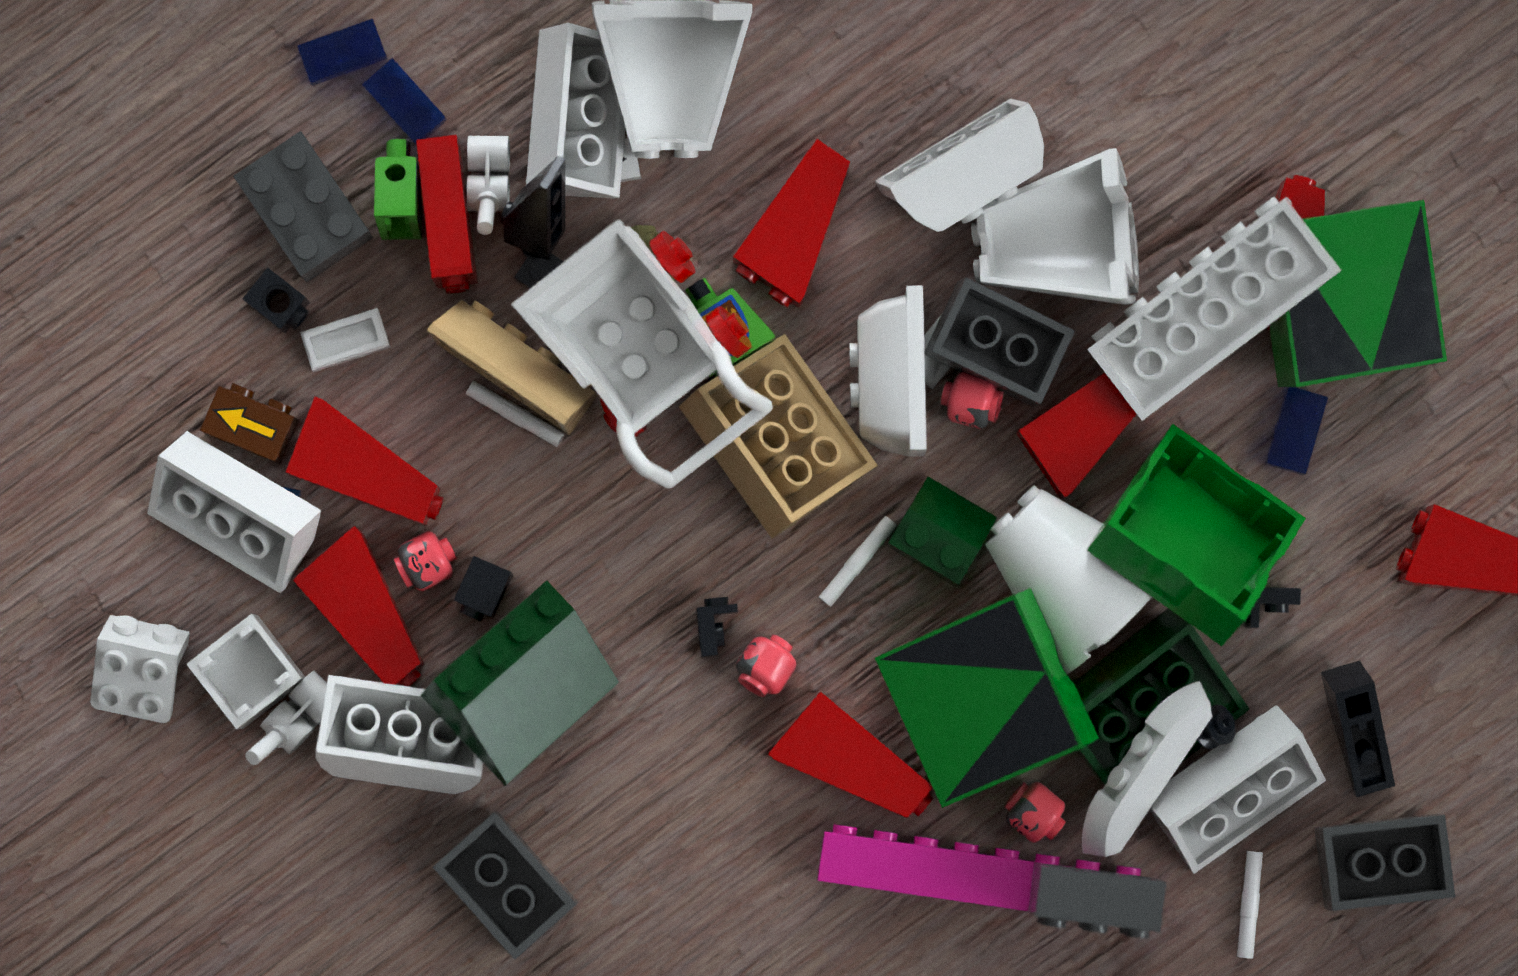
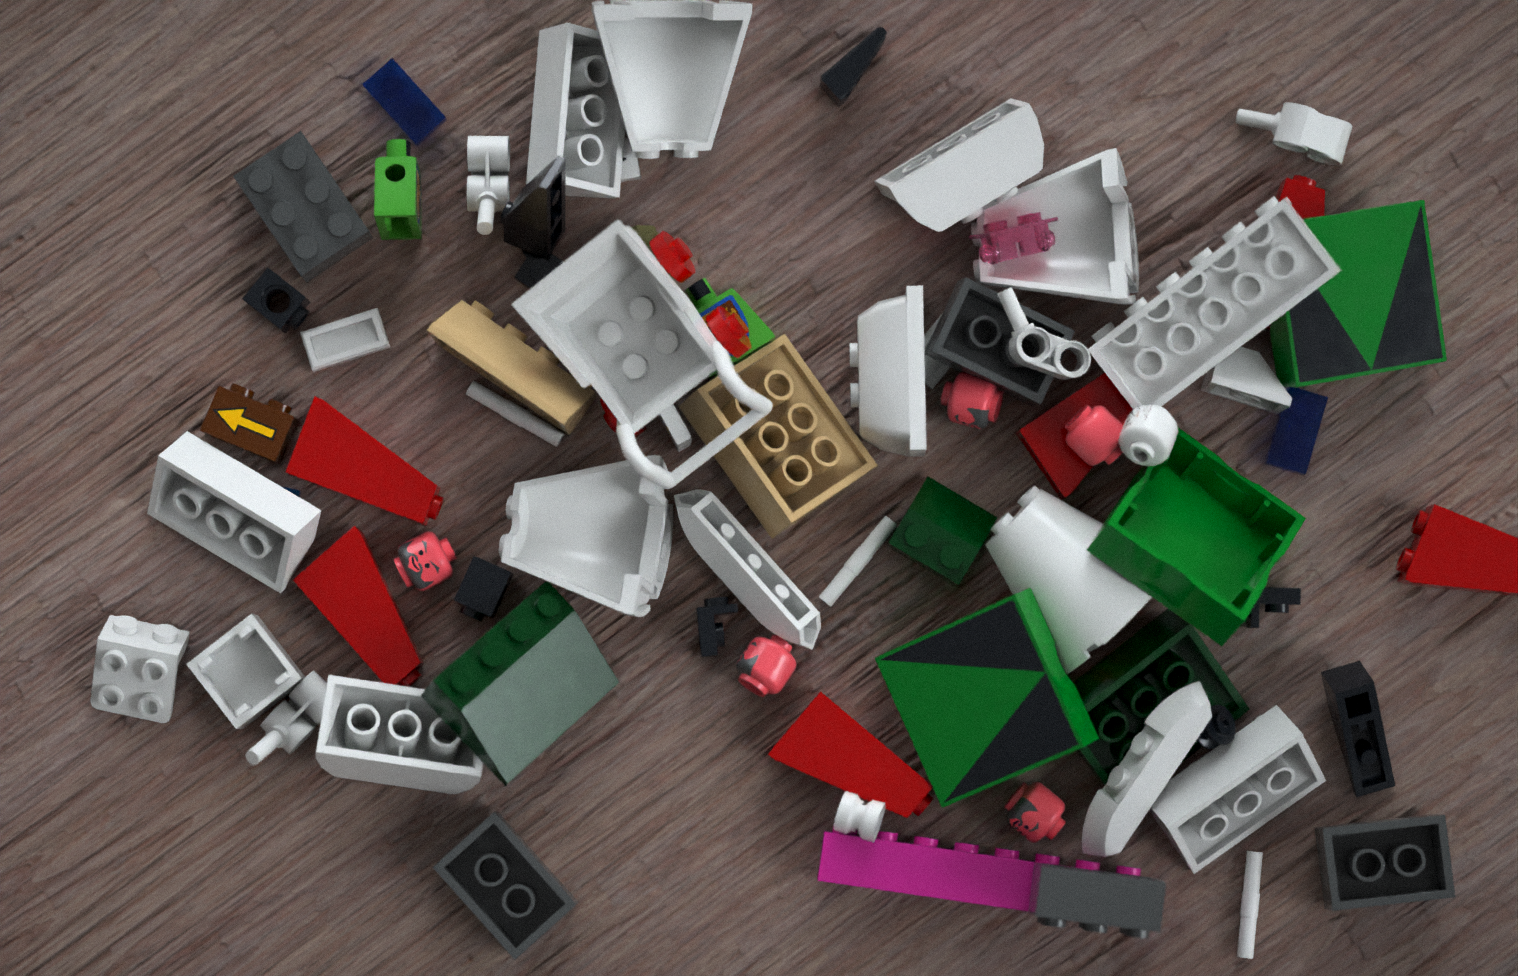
(342, 52): clear blue plate -> none
(446, 214): red slope -> none
(593, 534): none -> white cone
(675, 428): none -> white tile
(747, 568): none -> white brick
(792, 230): red slope -> none
(845, 74): none -> black slope
(855, 815): none -> white wheel
(1000, 239): none -> clear pink hinge
(1050, 346): none -> white beam
(1094, 435): none -> coral head
(1148, 435): none -> white head
(1247, 380): none -> white slope
(1303, 131): none -> white beam

